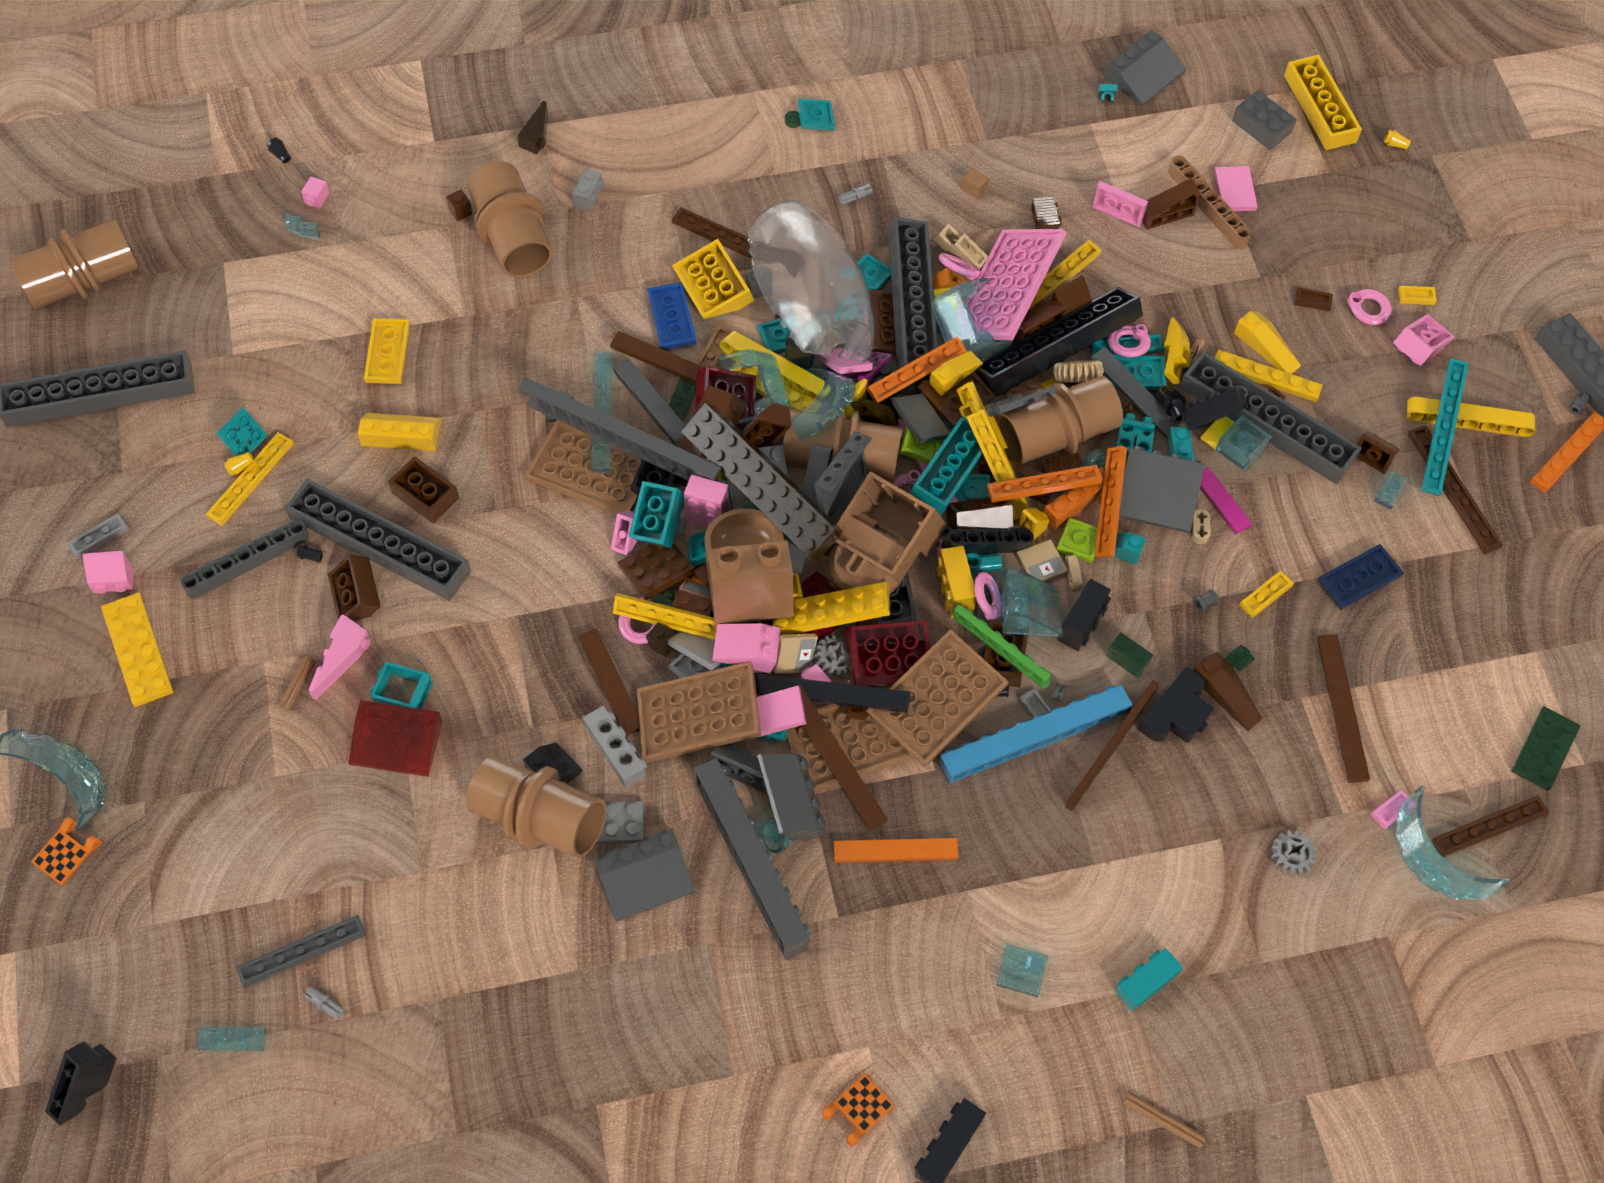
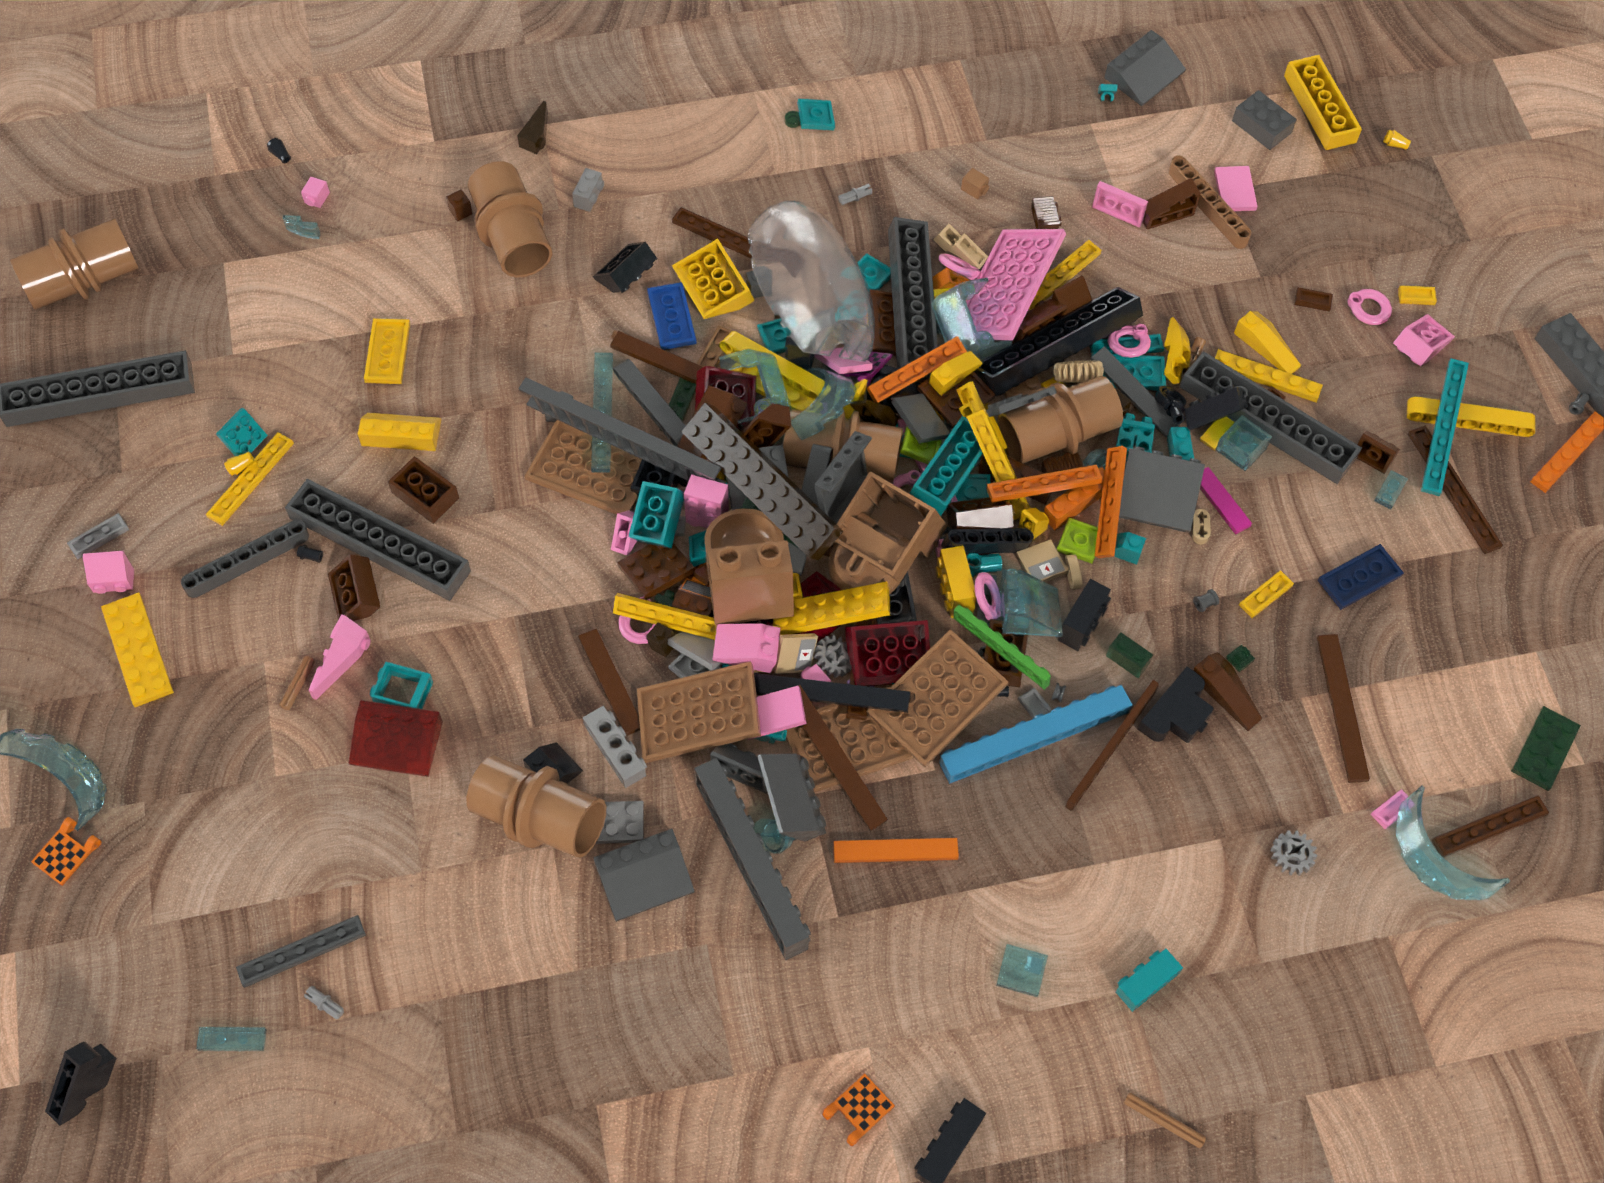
(626, 267): none -> black slope

